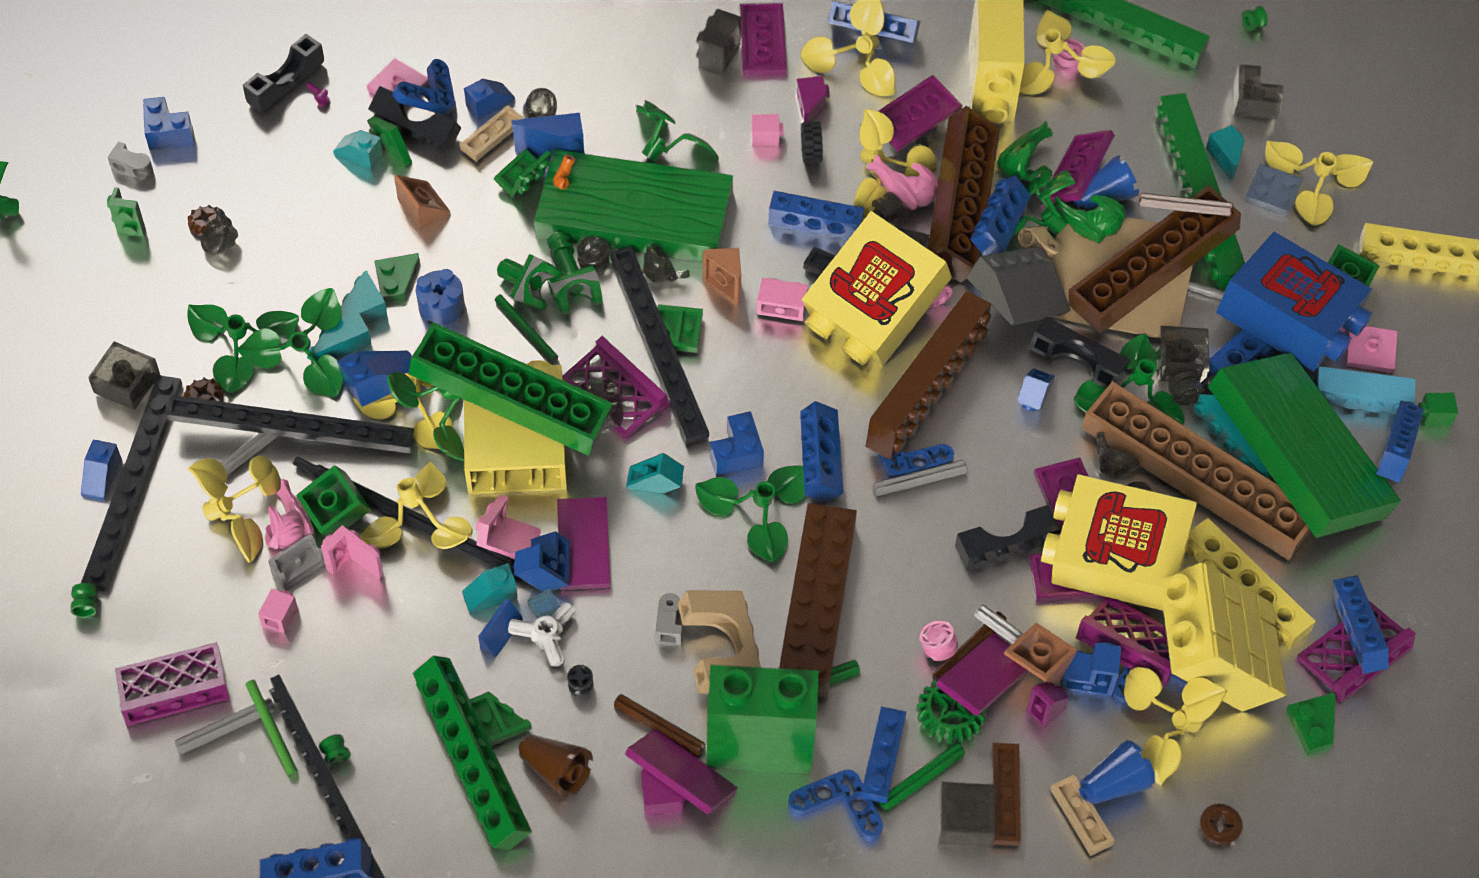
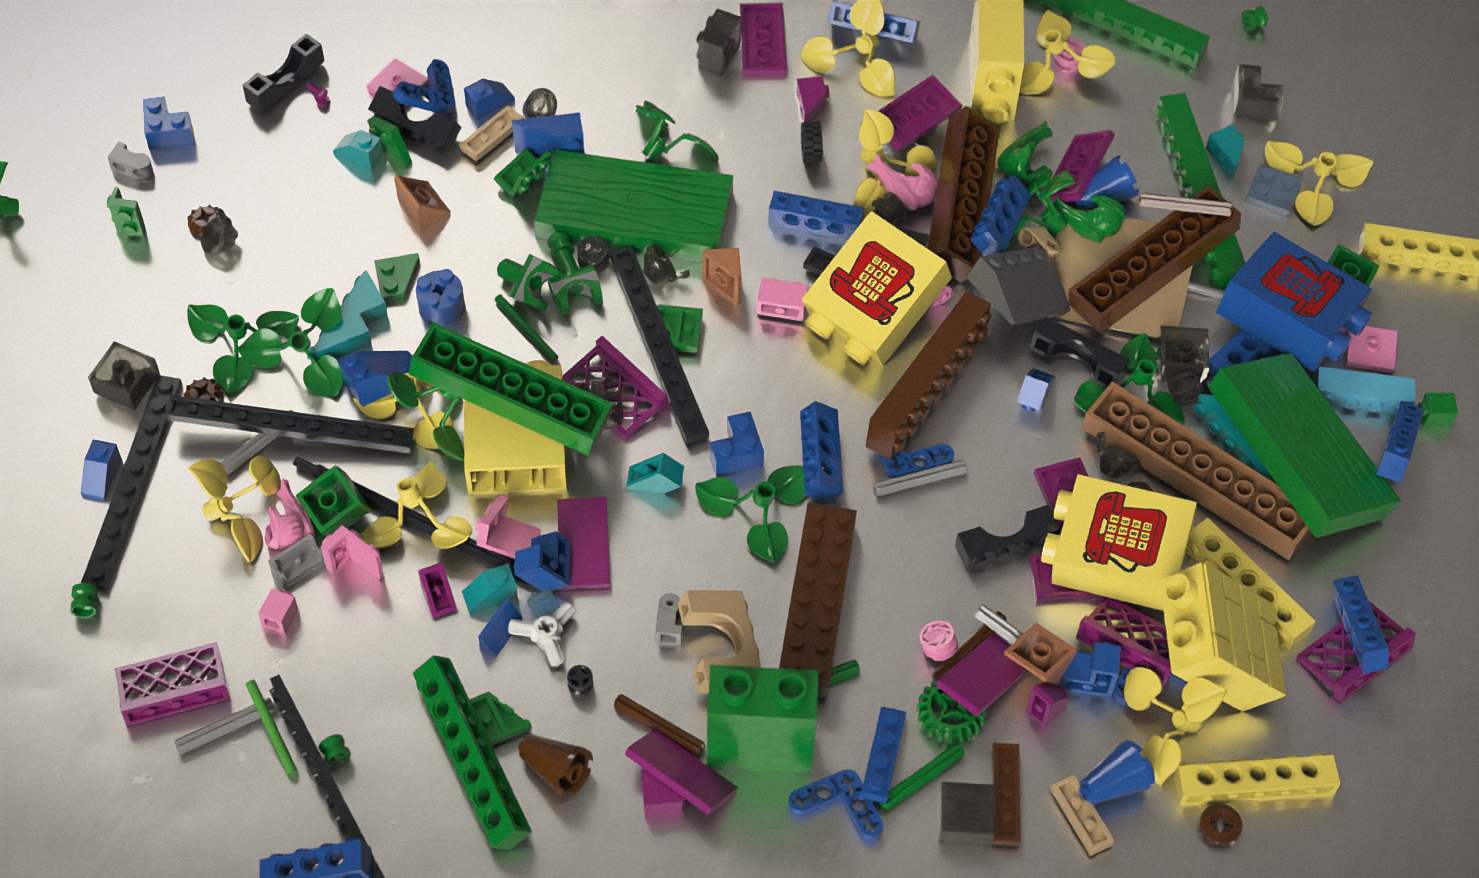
(437, 590): none -> magenta slope
(561, 177): orange arm -> none
(766, 130): bright pink brick -> none
(1245, 788): none -> light yellow brick
(1314, 722): green wing -> none

